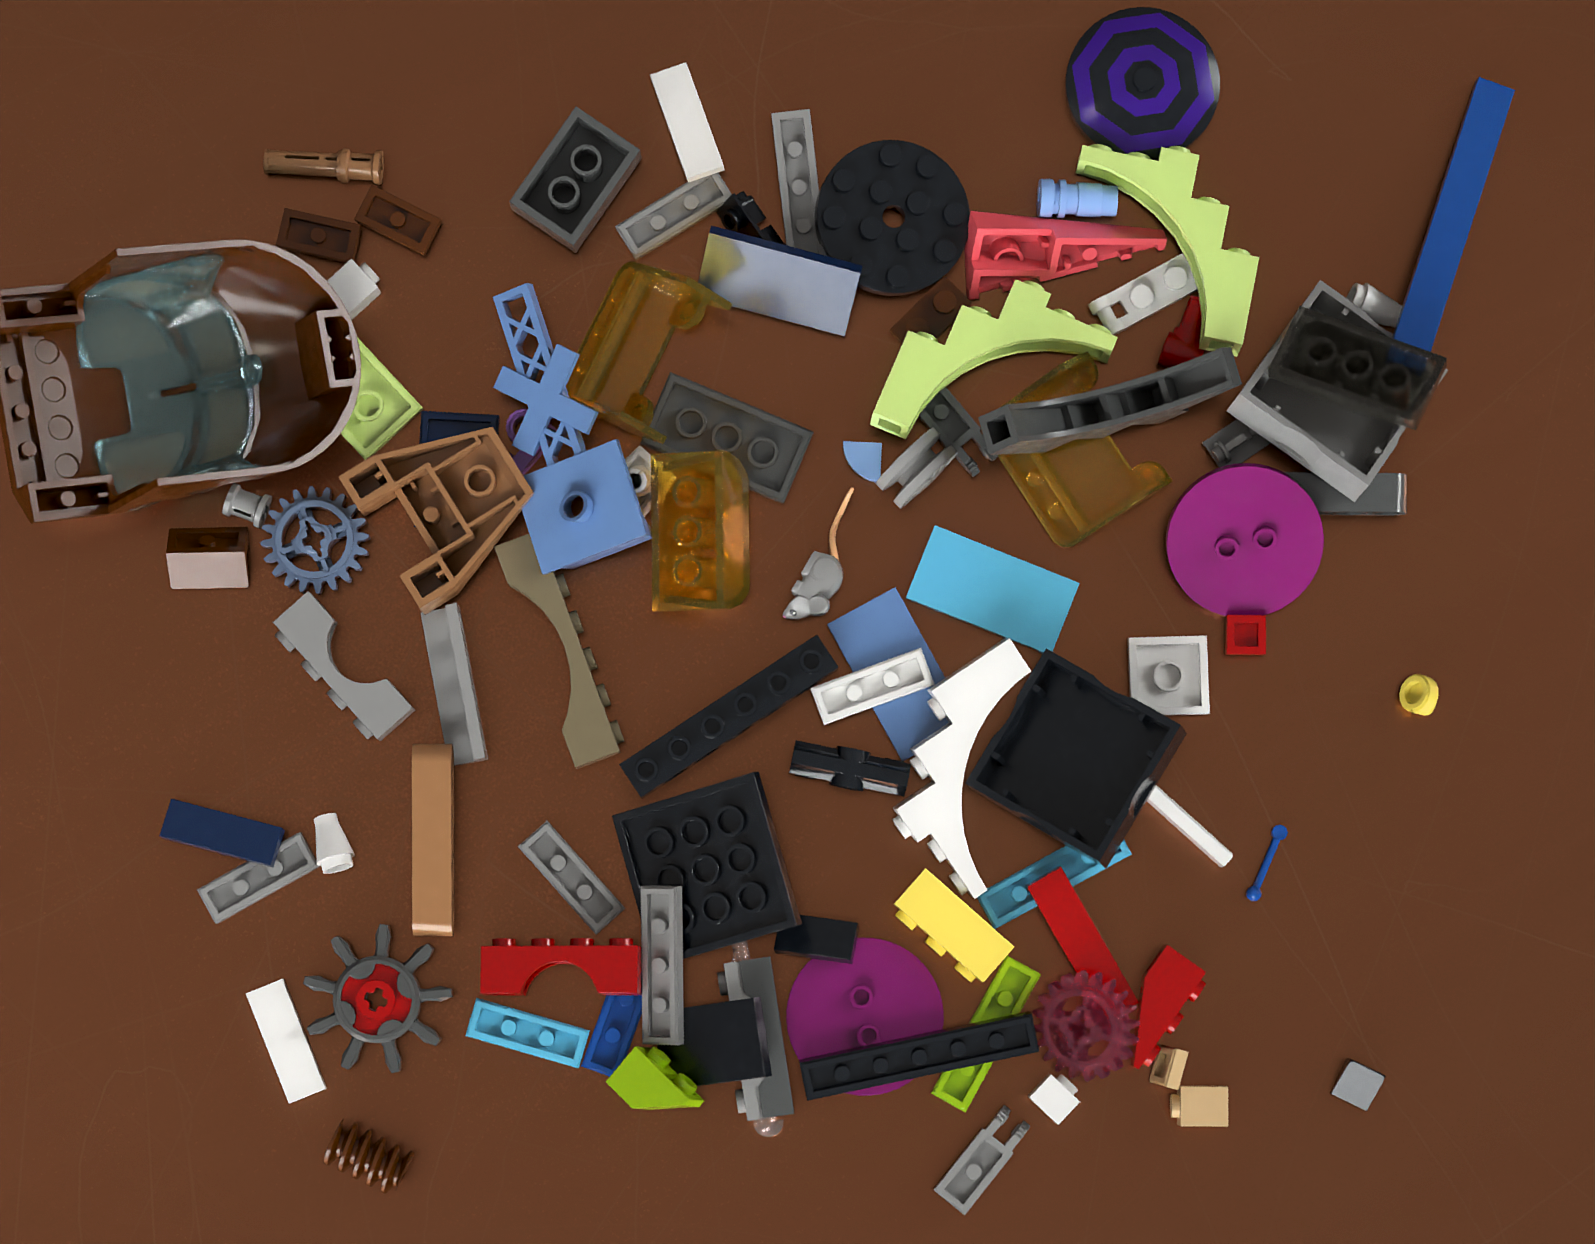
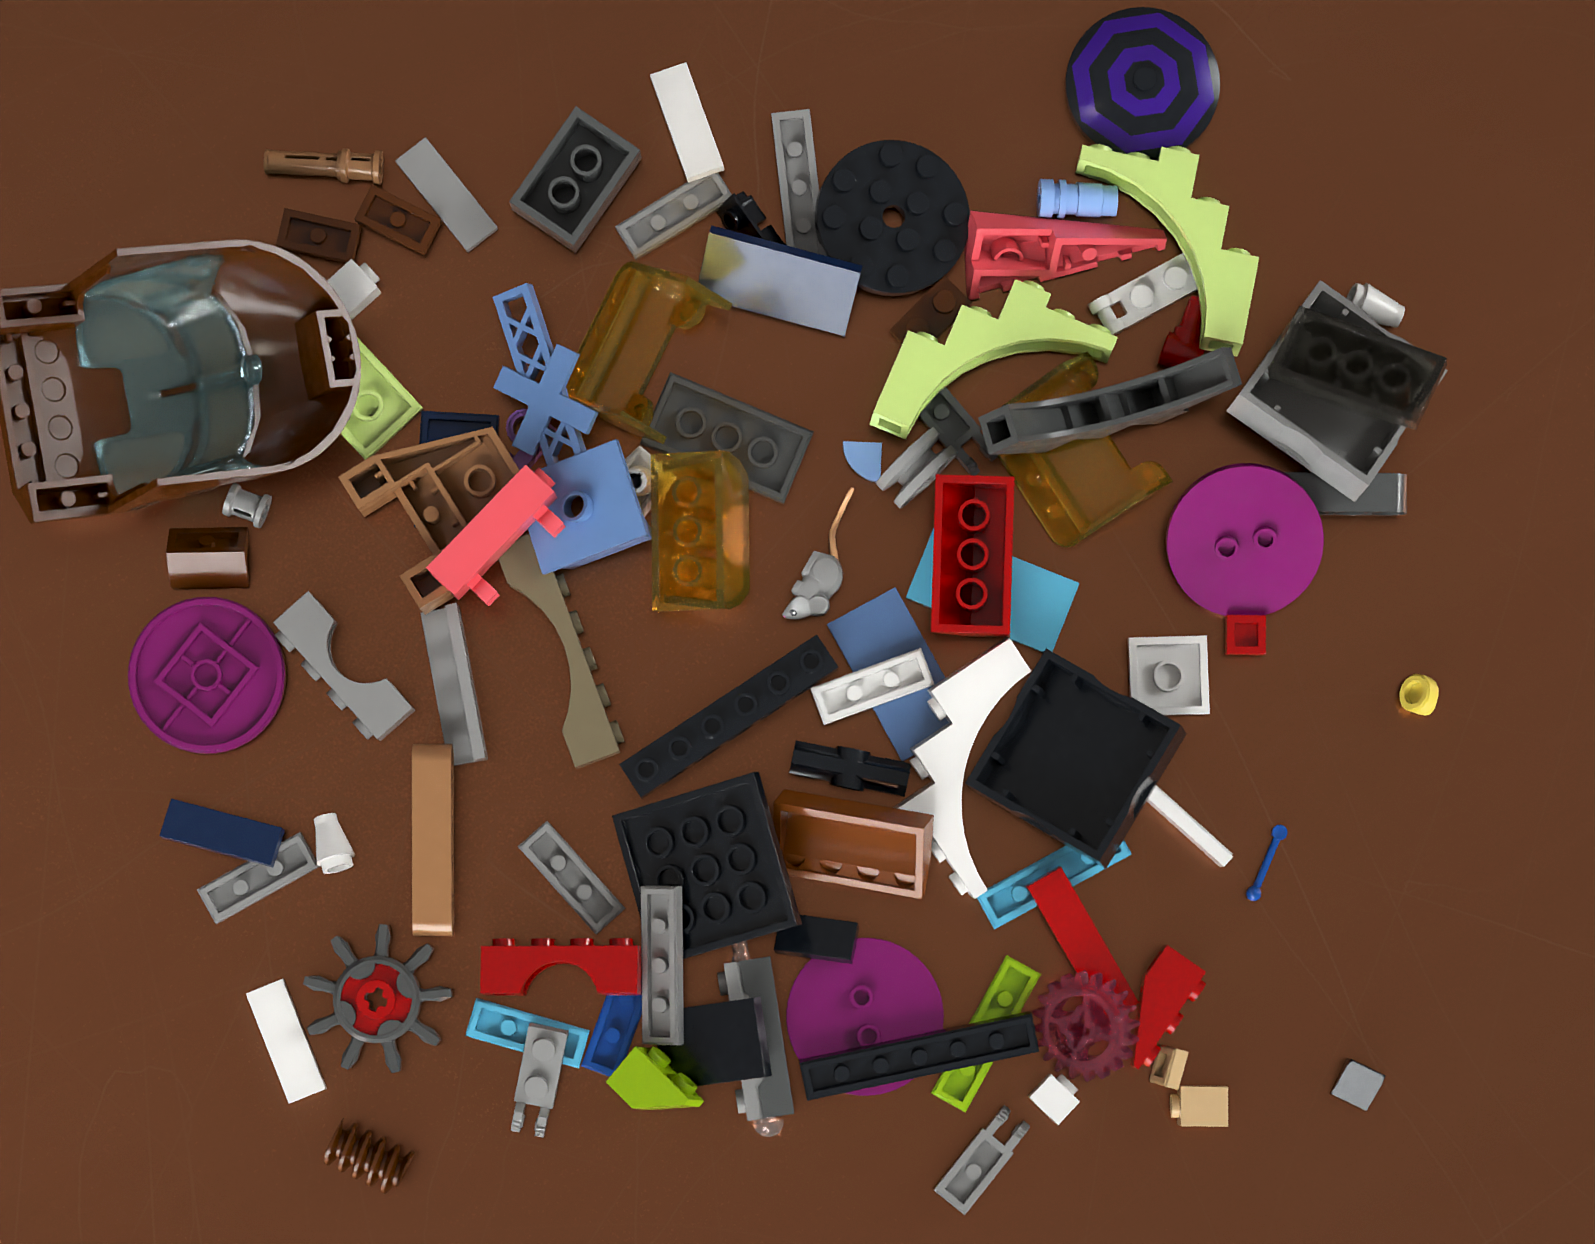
(207, 675): none -> magenta plate
(284, 552): sand blue gear -> none
(446, 194): none -> light grey tile
(494, 532): none -> coral brick
(539, 1074): none -> light grey hinge
(854, 843): none -> dark orange slope
(952, 927): light yellow brick -> none
(972, 555): none -> red slope
(1234, 444): light grey hinge -> none
(1453, 214): blue tile -> none

